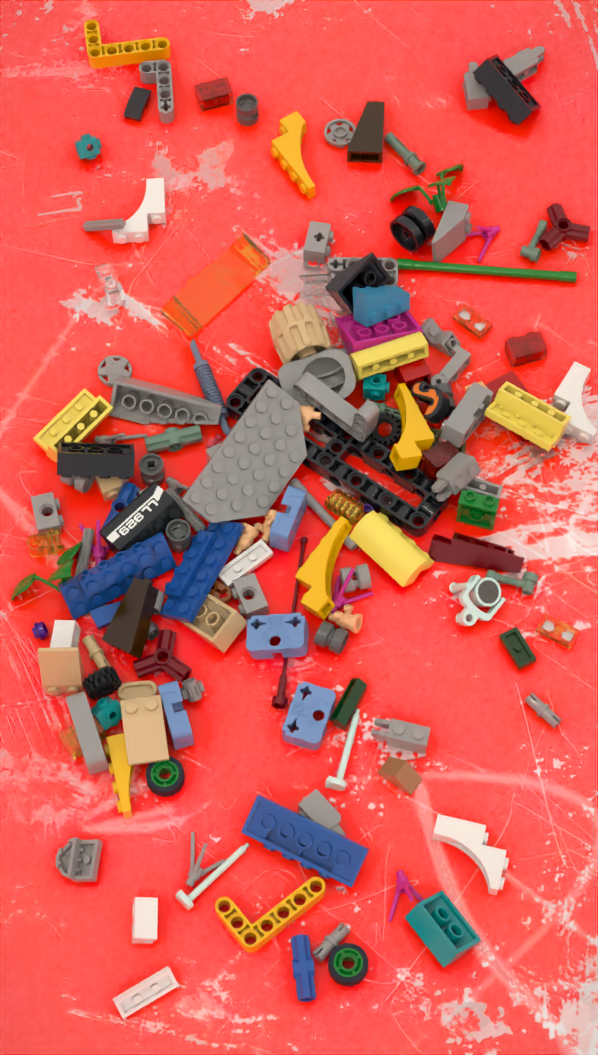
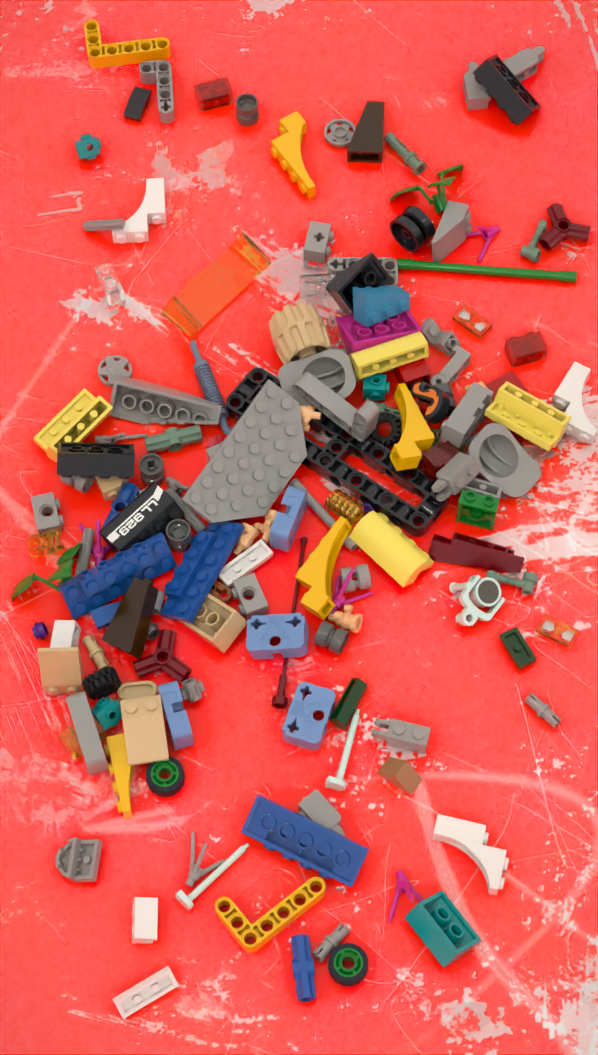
(503, 460): none -> light grey piece

